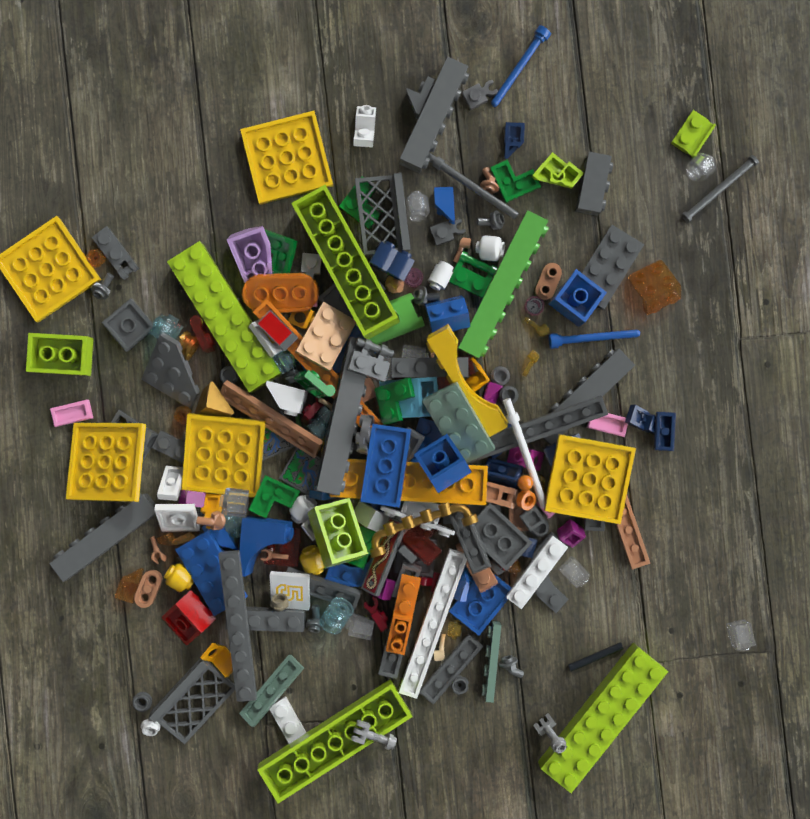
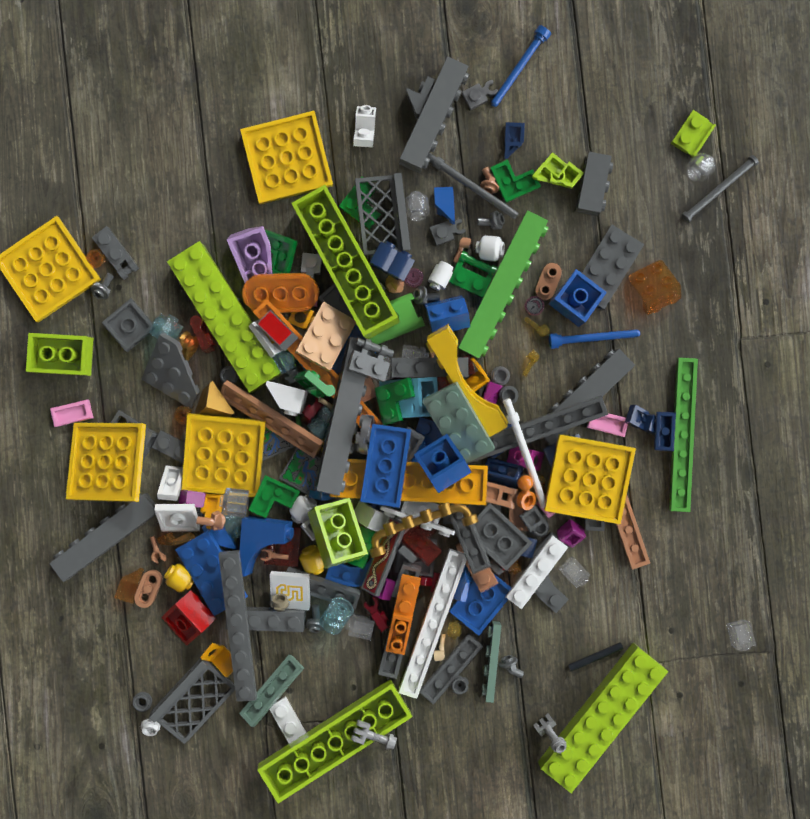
(684, 434): none -> bright green plate

